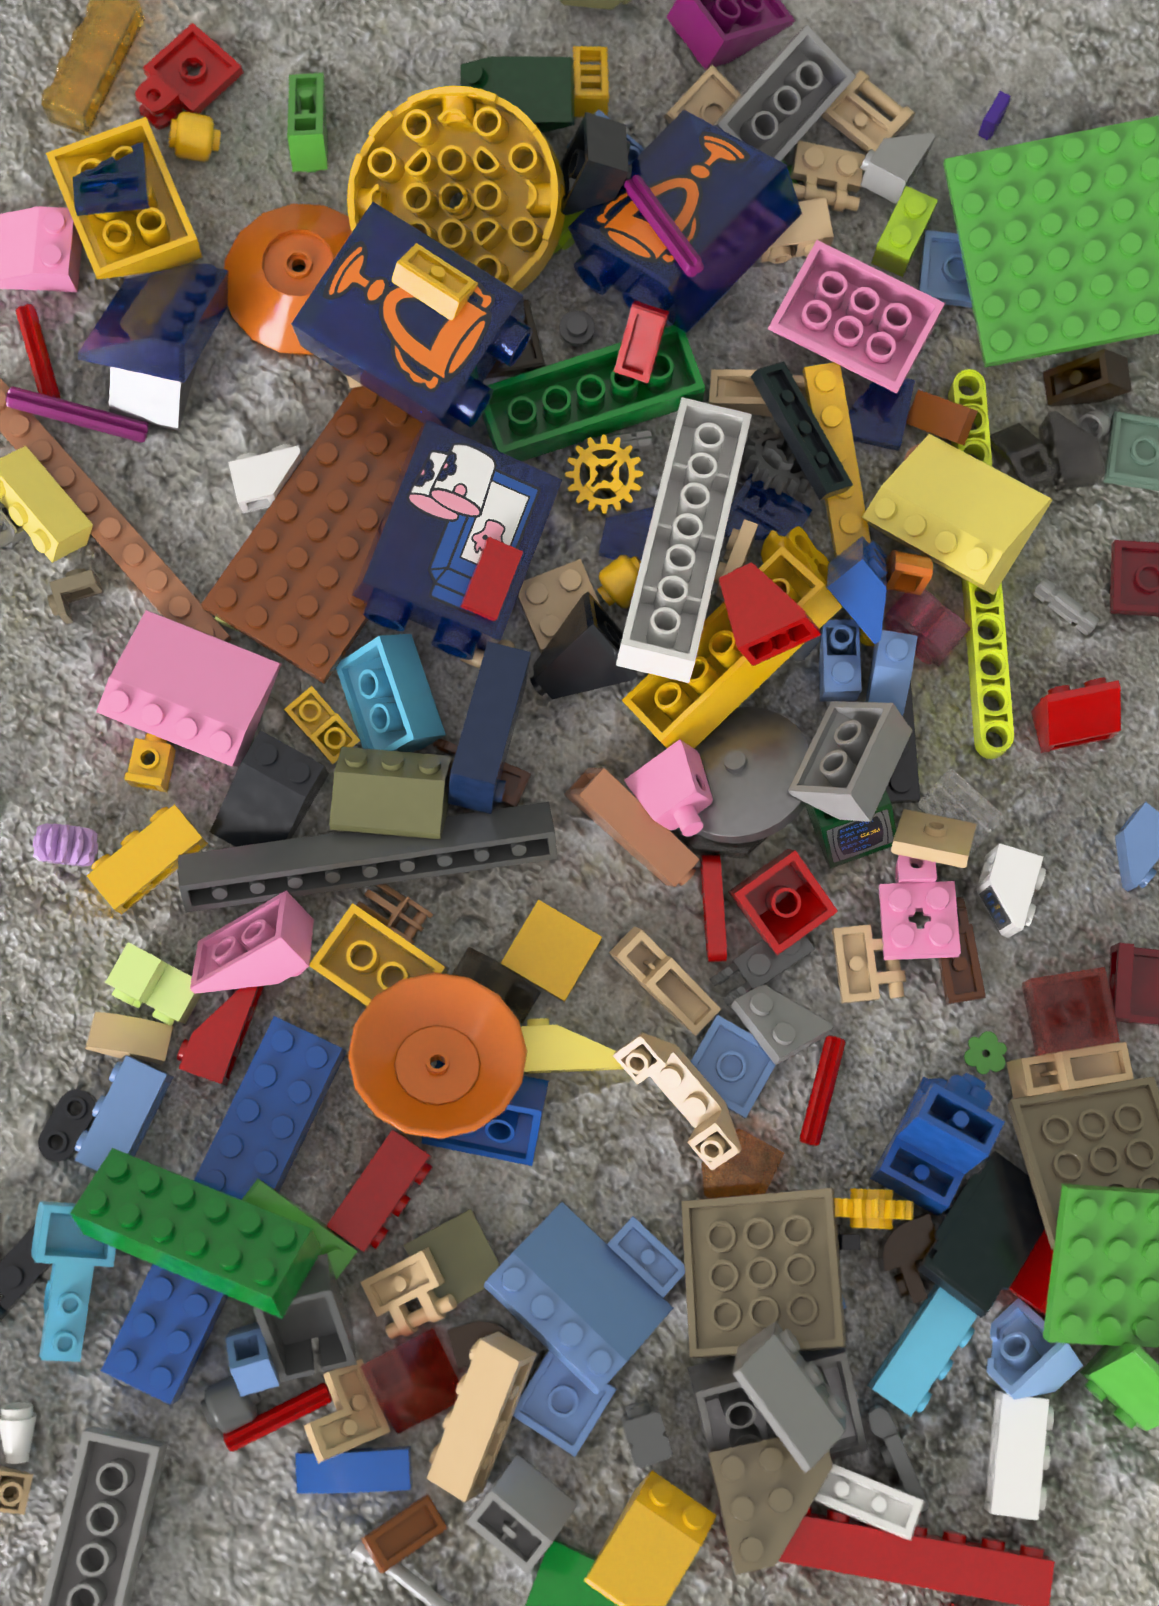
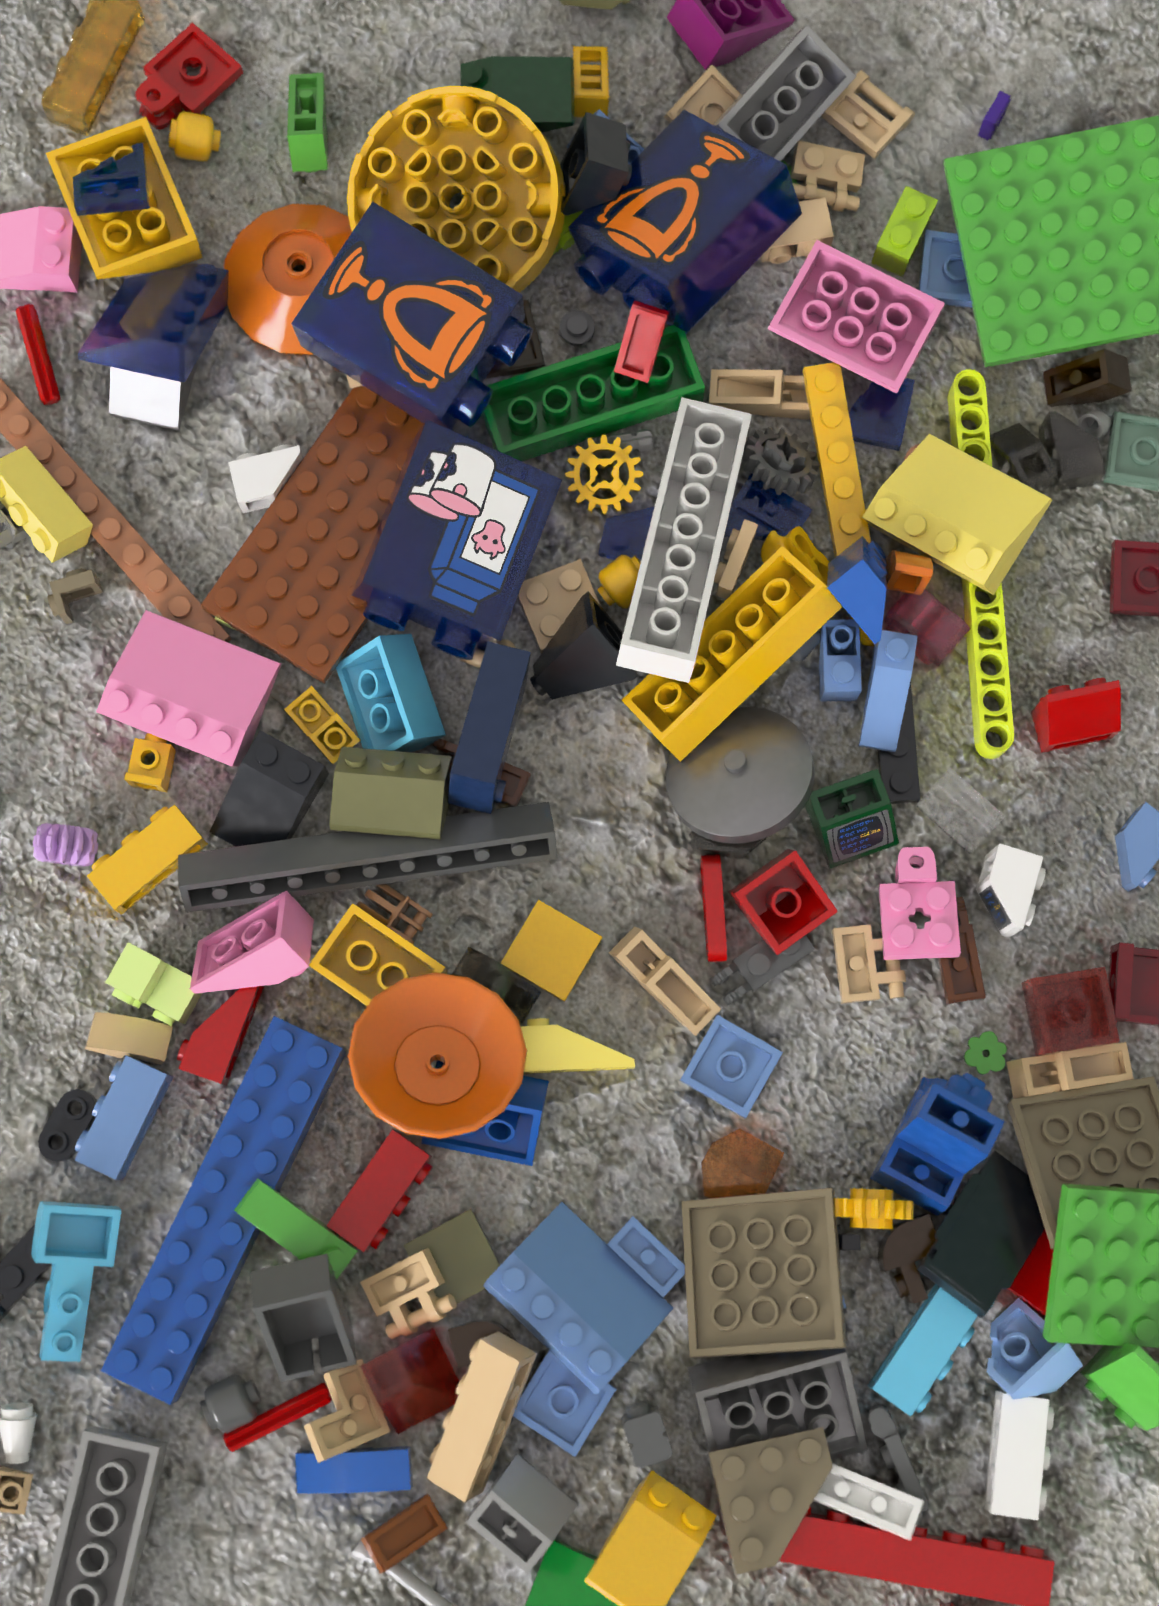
(77, 414): magenta axle -> none
(197, 1232): green brick -> none
(250, 1360): medium blue slope -> none
(433, 281): yellow slope -> none
(491, 579): red tile -> none
(631, 826): nougat slope -> none
(664, 226): magenta axle -> none
(673, 788): bright pink torso -> none
(688, 1090): tan slope -> none
(763, 615): red slope -> none
(779, 1023): light grey wing -> none
(790, 1394): light grey slope -> none
(801, 430): black plate -> none
(822, 1090): red axle -> none
(851, 759): light grey slope -> none
(895, 164): light grey slope -> none
(934, 838): tan plate -> none
(941, 417): dark orange tile -> none
(1065, 606): light grey axle -> none

